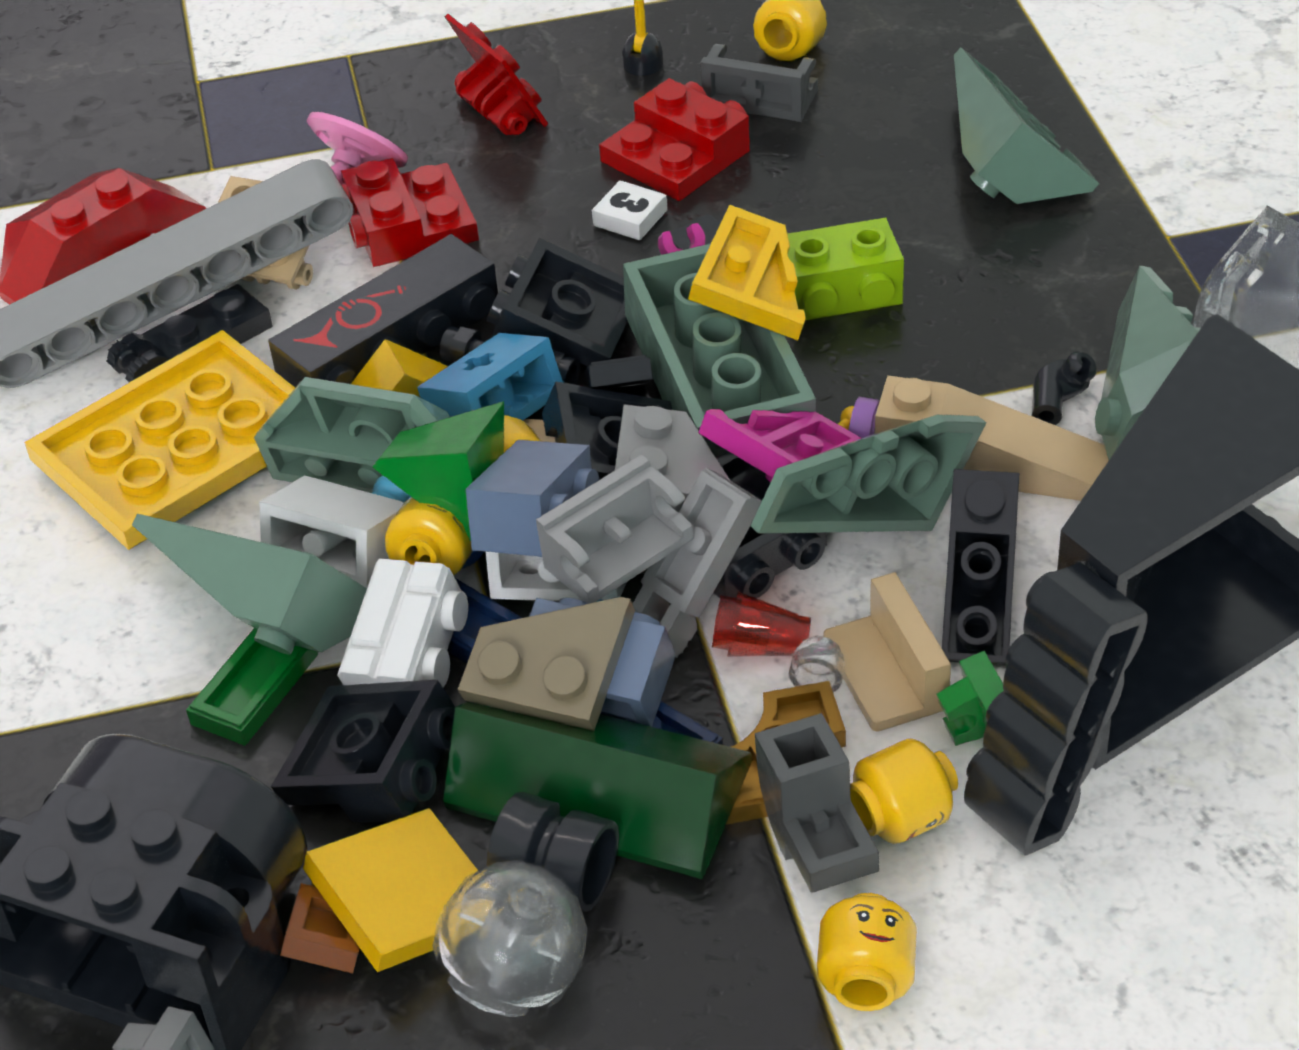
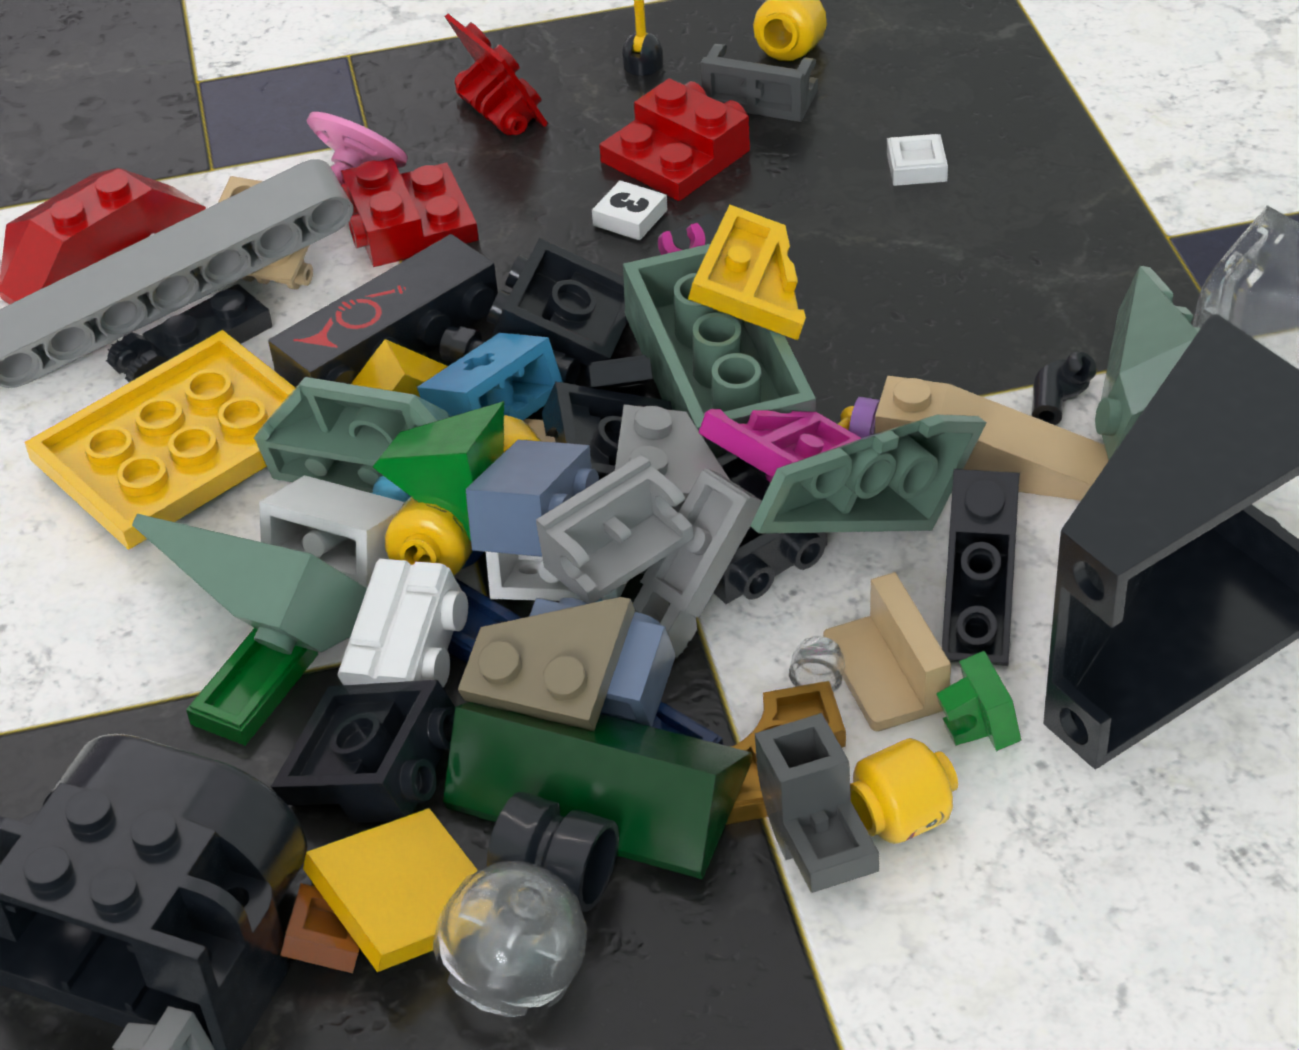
(757, 627): clear red cone -> none
(847, 268): lime brick -> none
(867, 951): yellow head -> none
(917, 159): none -> white tile
(1009, 144): sand green wedge -> none
(1053, 706): black brick -> none

